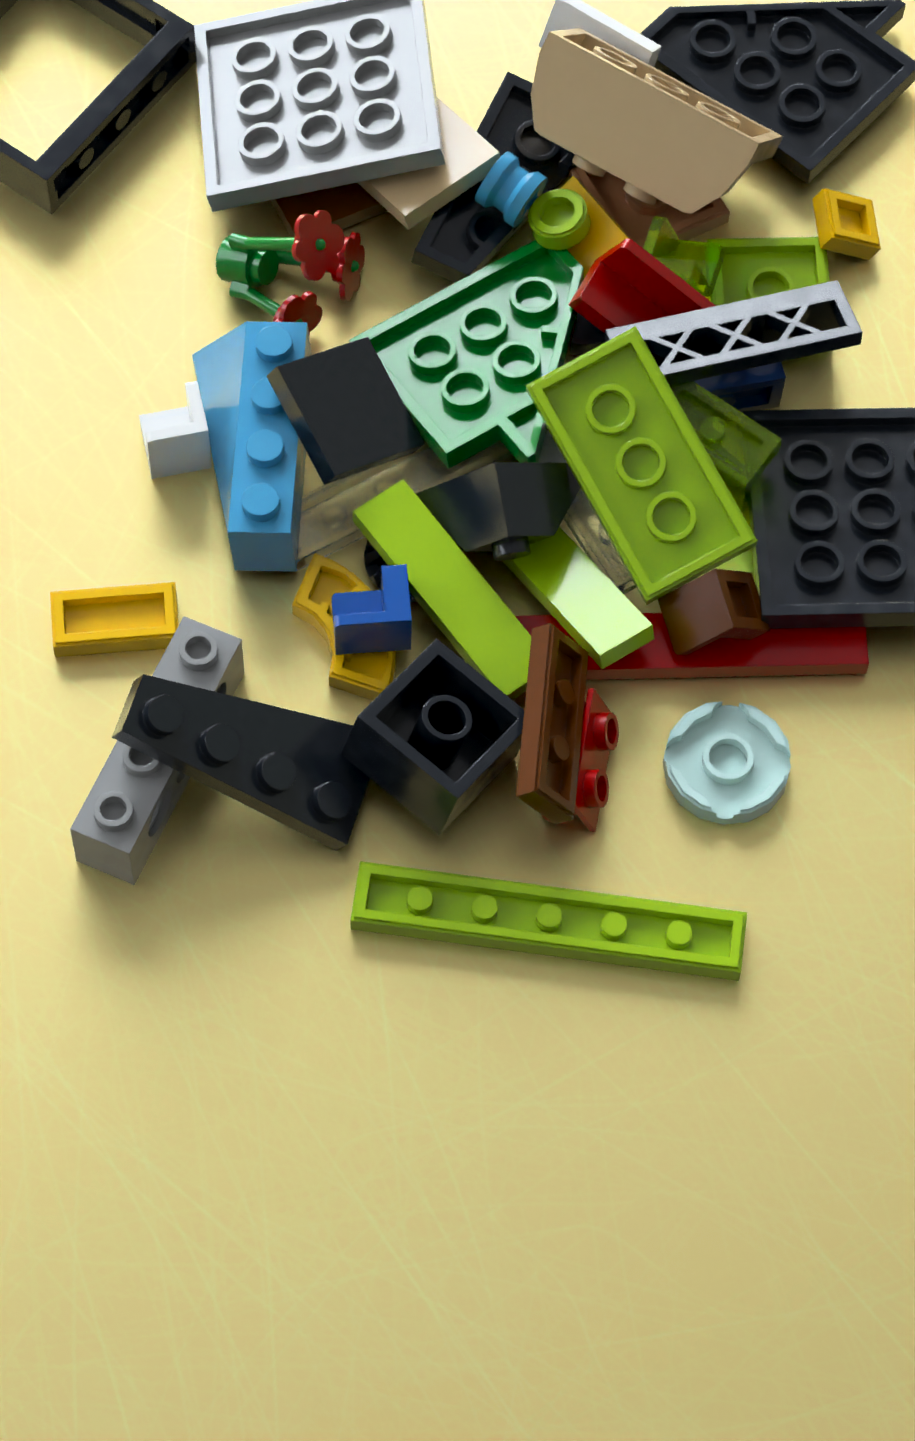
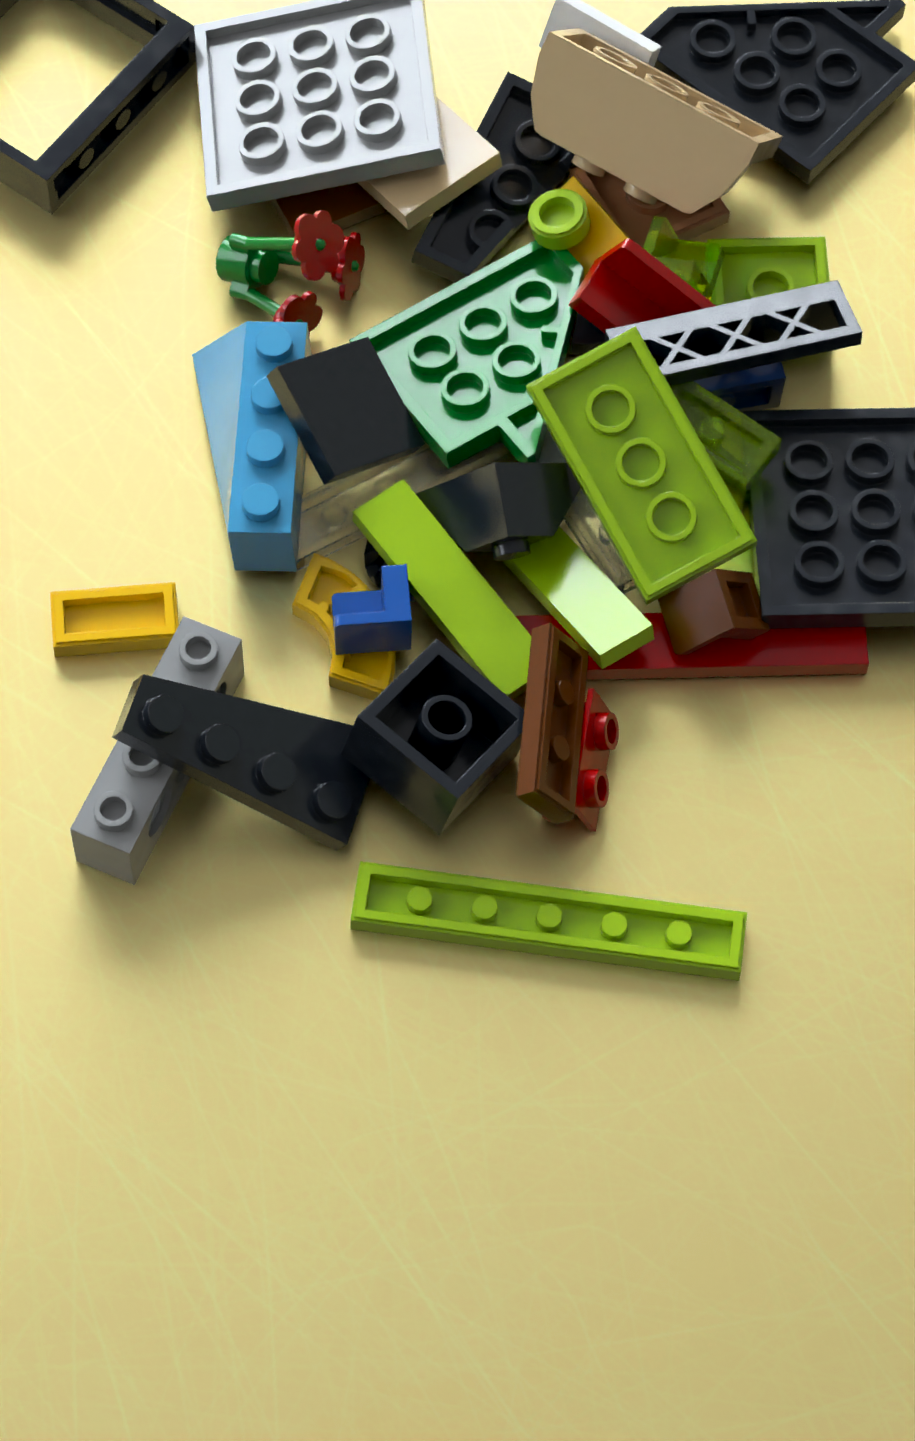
(177, 437): white panel -> none
(510, 189): dark azure wheel -> none
(727, 762): light aqua tile -> none
(846, 224): yellow tile -> none

